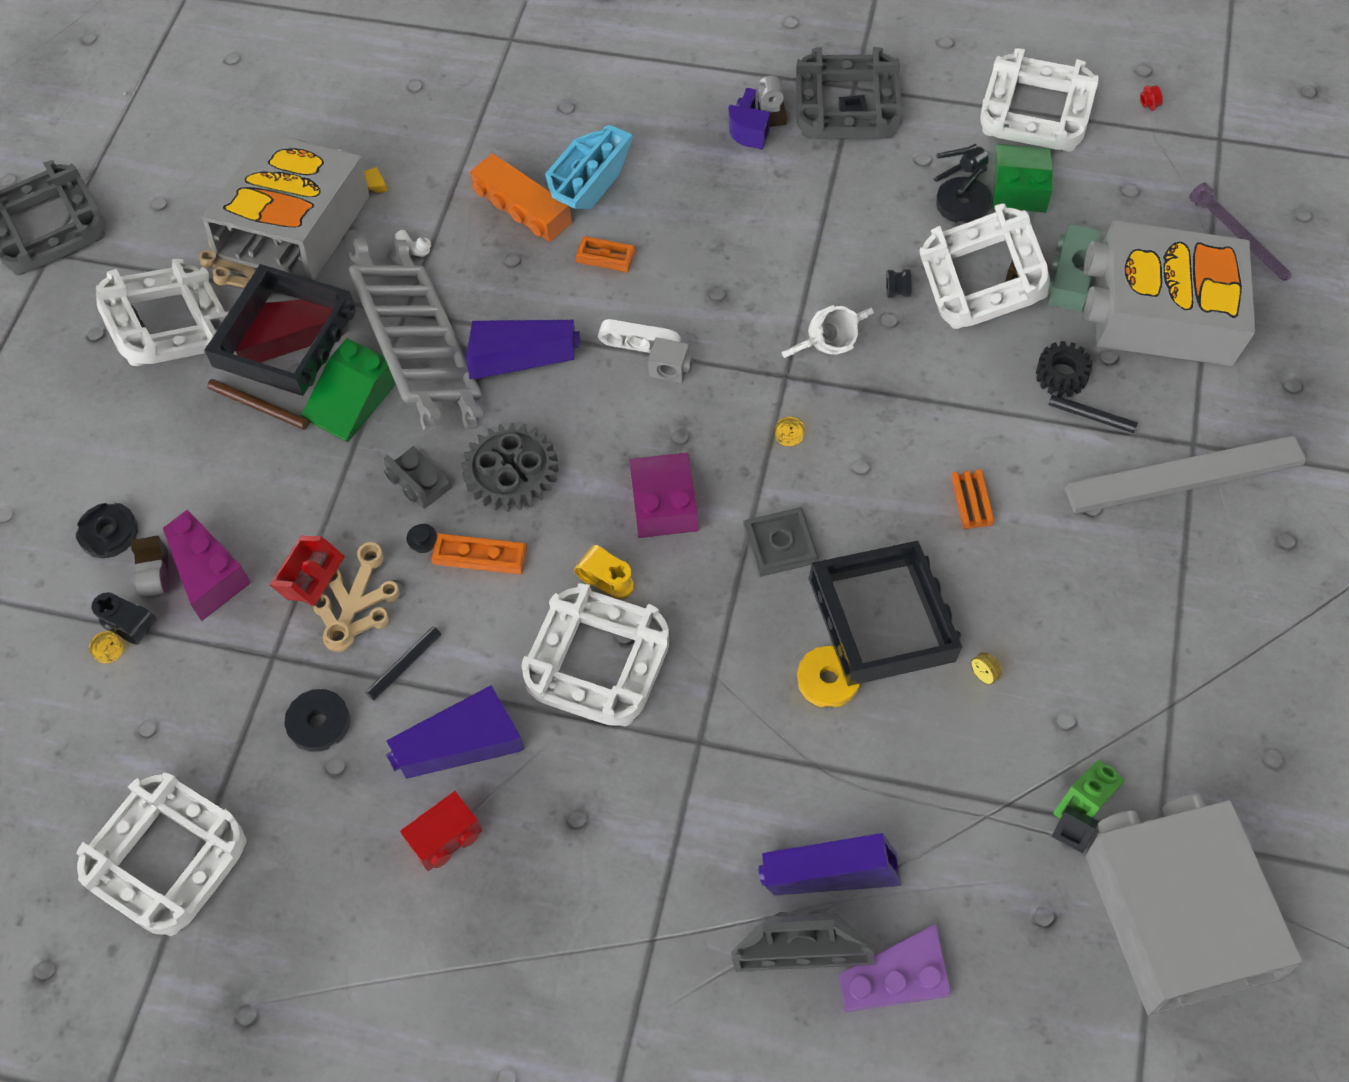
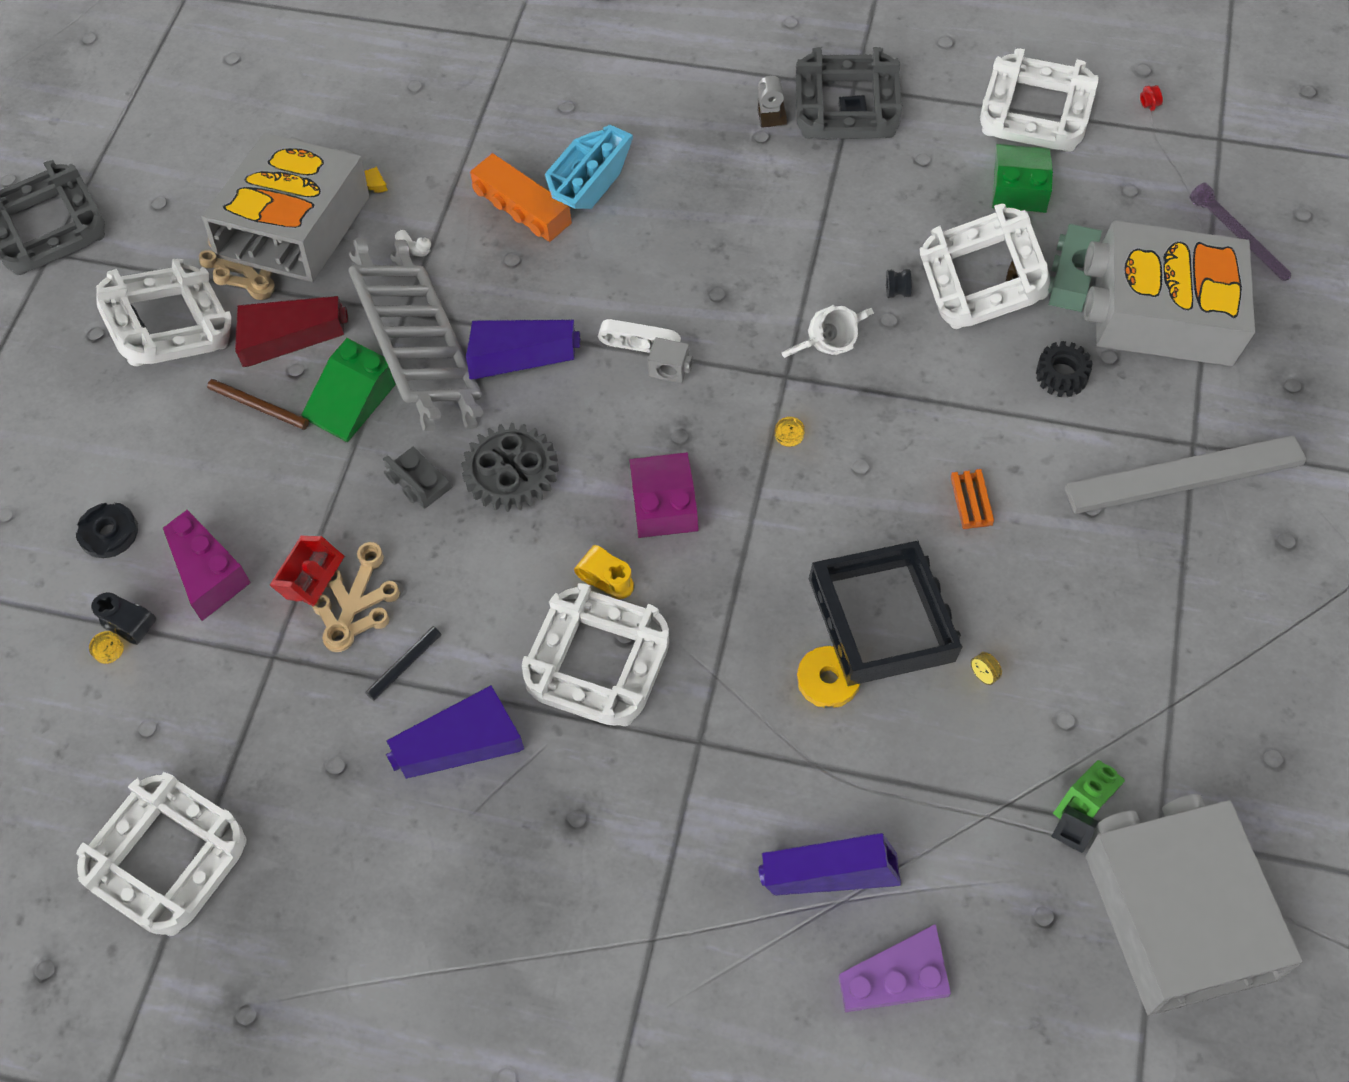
(151, 566): leg -> none
(248, 306): black window -> none
(310, 704): black tile -> none
(421, 538): black plate -> none
(441, 831): red brick -> none
(479, 553): orange tile -> none
(604, 257): orange tile -> none
(746, 123): dark purple brick -> none
(780, 541): dark grey tile -> none
(802, 942): dark grey wedge -> none
(953, 209): black tile -> none
(973, 161): black plant -> none
(1093, 413): black bar -> none

